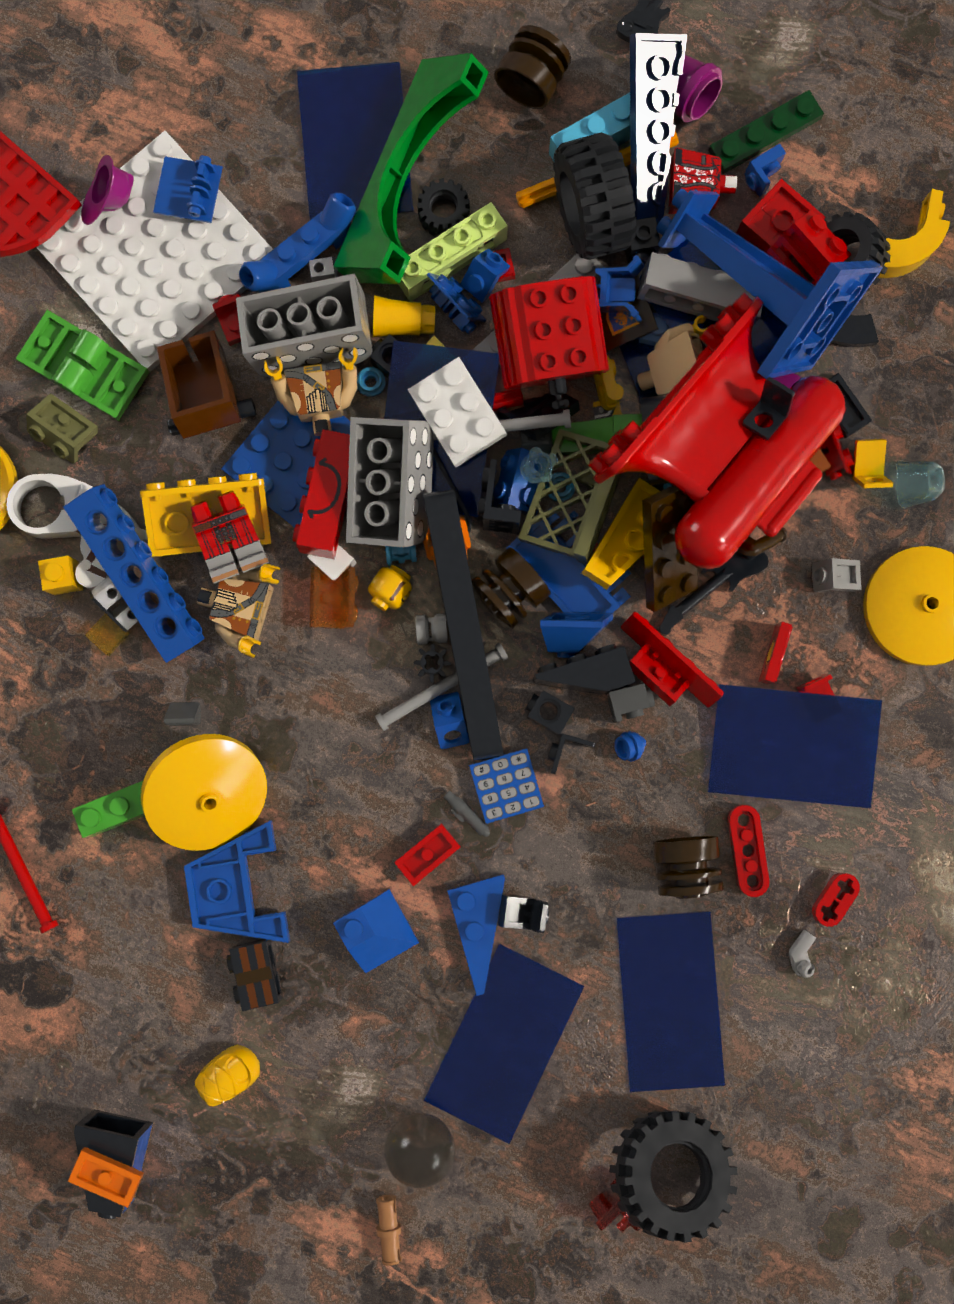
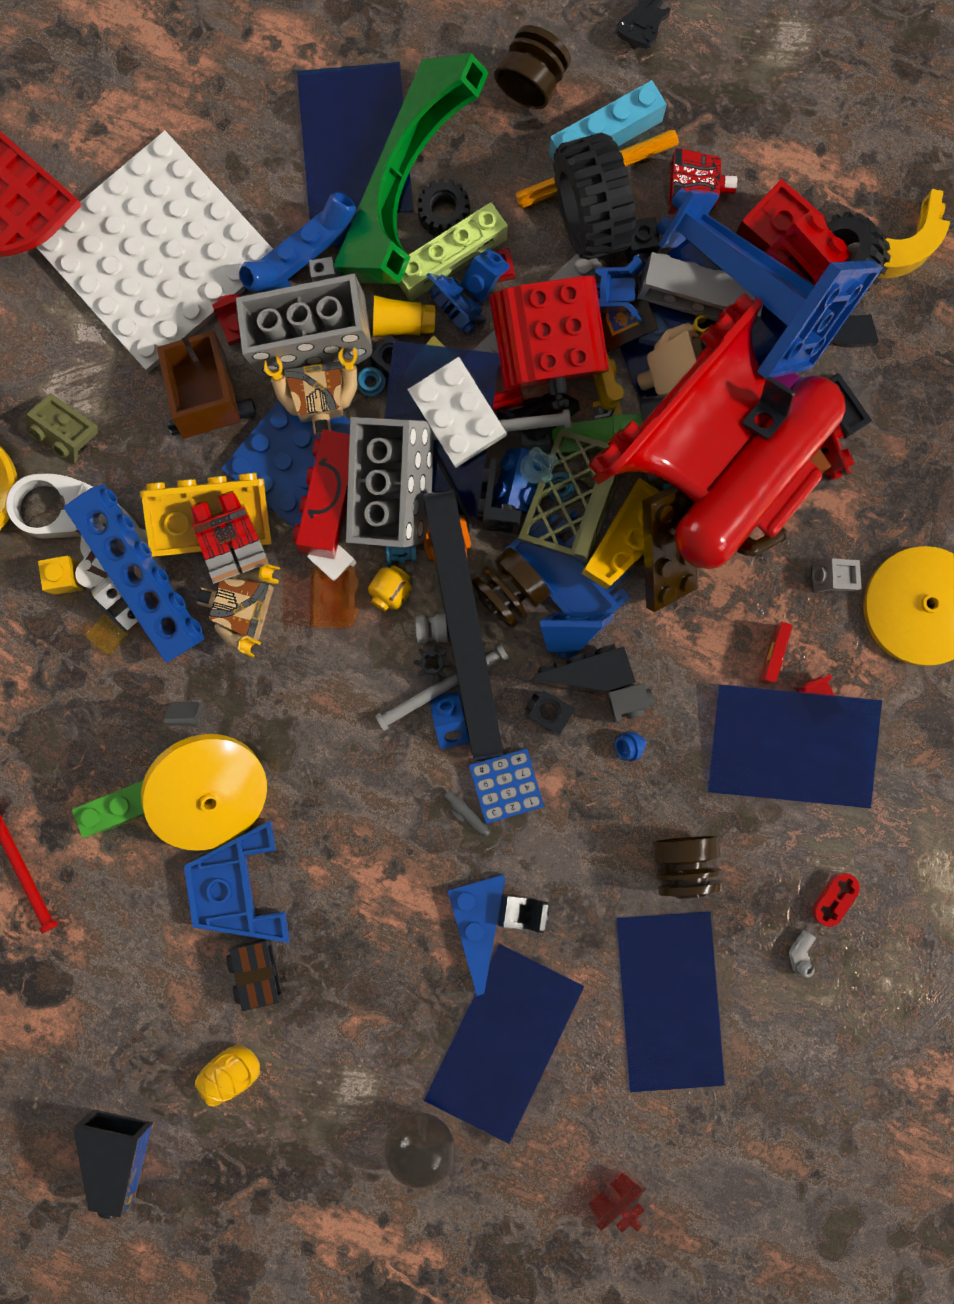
(82, 365): bright green plate -> none
(106, 1177): orange plate -> none
(107, 192): magenta piece -> none
(188, 188): blue hinge -> none
(376, 931): blue slope -> none
(388, 1230): medium nougat pin -> none
(427, 854): red plate -> none
(556, 749): black bracket -> none
(634, 1175): black tyre -> none
(654, 78): wing -> none
(665, 667): red bracket -> none
(697, 88): magenta piece -> none
(733, 572): black piece -> none
(756, 862): red plate -> none
(762, 168): blue bracket -> none
(767, 131): dark green plate -> none
(870, 463): yellow bracket -> none
(918, 482): clear light blue hair -> none

